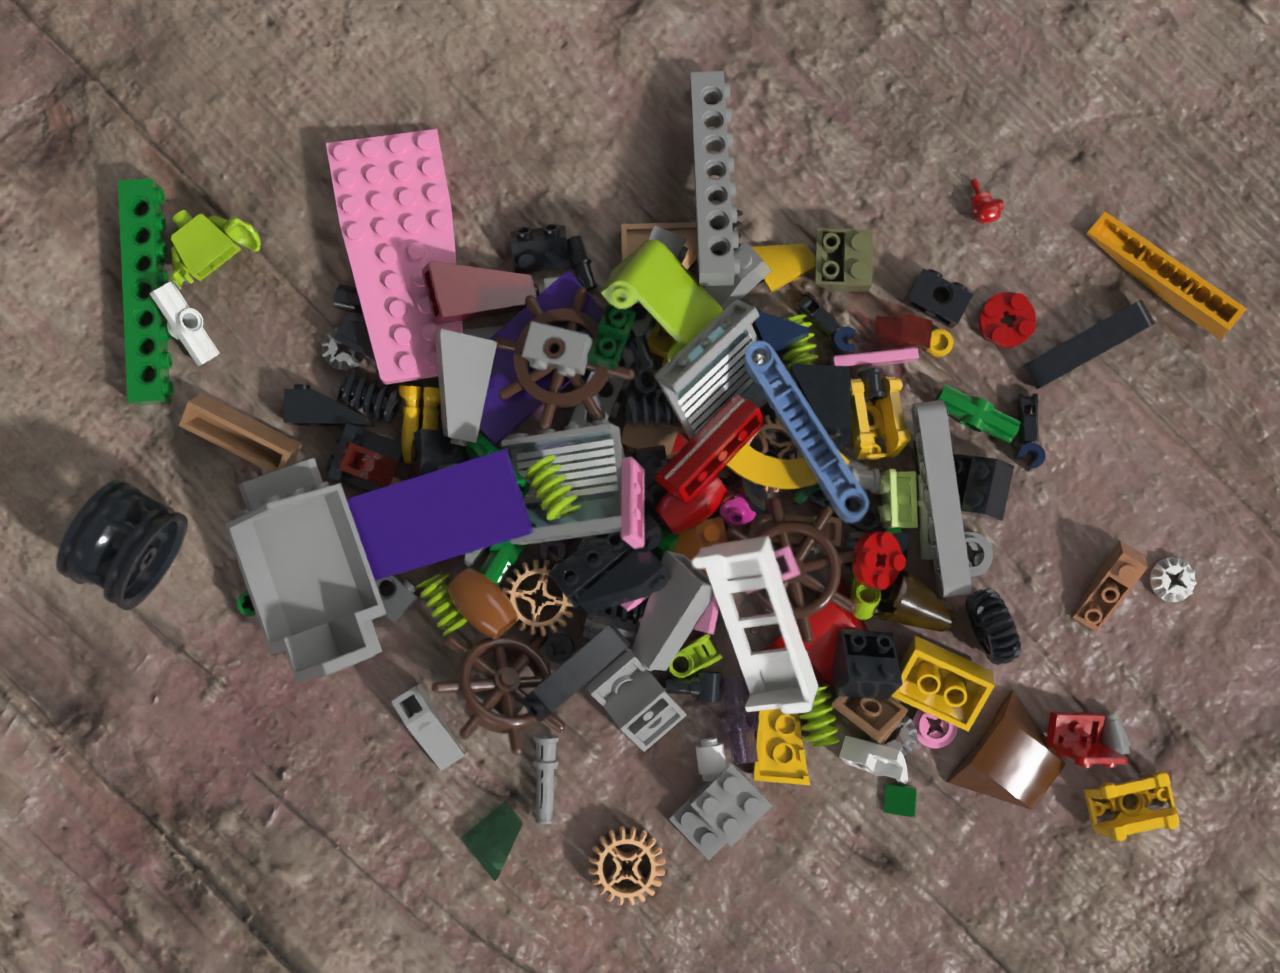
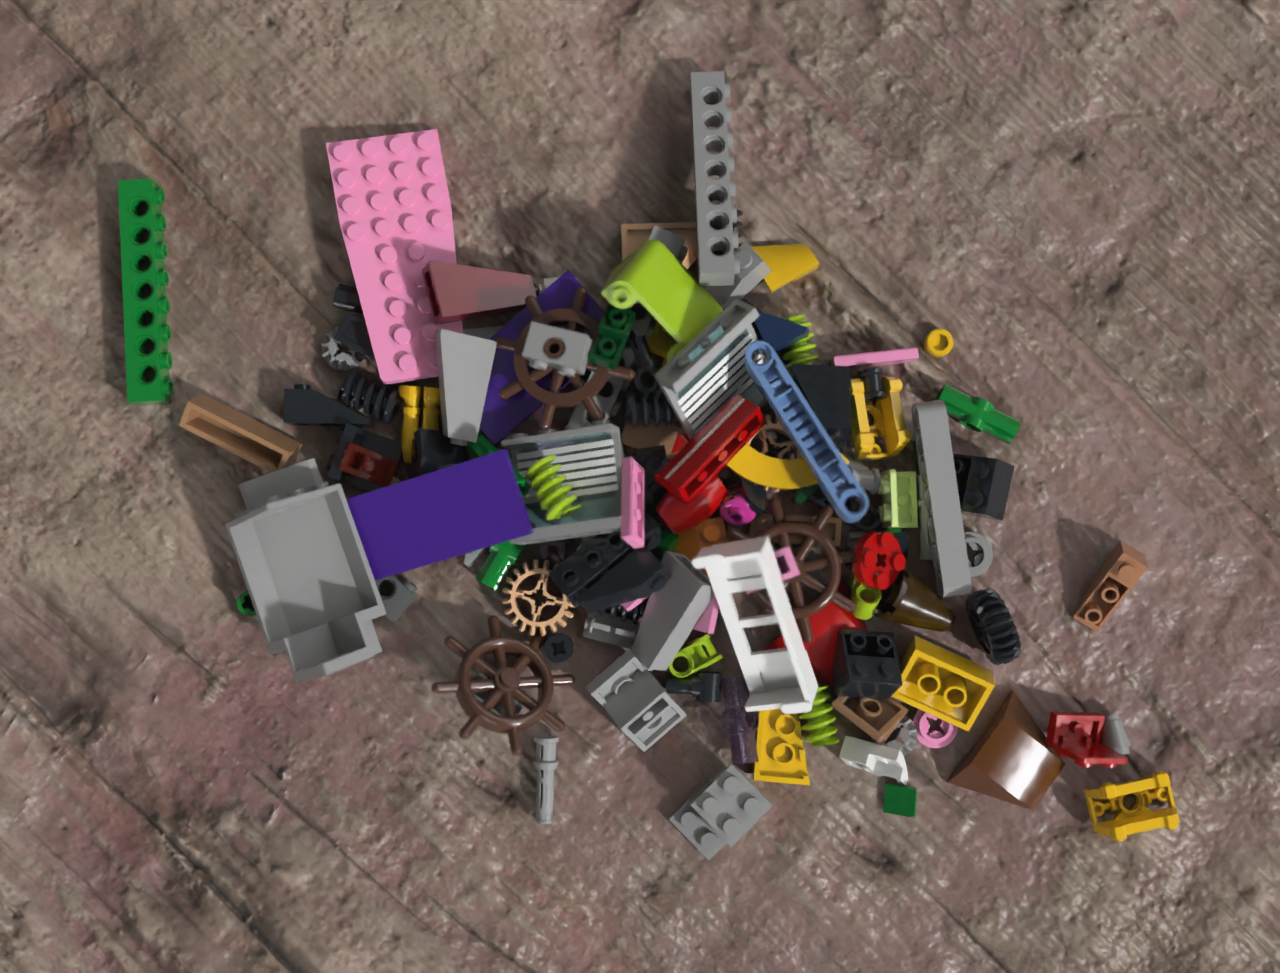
(121, 543): black wheel -> none
(175, 310): white piece -> none
(206, 244): lime torso -> none
(428, 726): light grey slope -> none
(440, 598): lime piece -> none
(482, 603): dark orange piece -> none
(493, 838): clear green wing -> none
(539, 248): black bracket -> none
(575, 672): black slope -> none
(581, 263): black axle -> none
(635, 874): light nougat gear -> none
(710, 758): white brick -> none
(826, 324): black piece -> none
(844, 259): olive slope -> none
(903, 332): clear red slope -> none
(921, 298): black brick -> none
(984, 207): red piece -> none
(1000, 334): red plate -> none
(1029, 431): black piece -> none
(1089, 344): black beam -> none
(1160, 580): white gear -> none
(1167, 277): light orange slope -> none

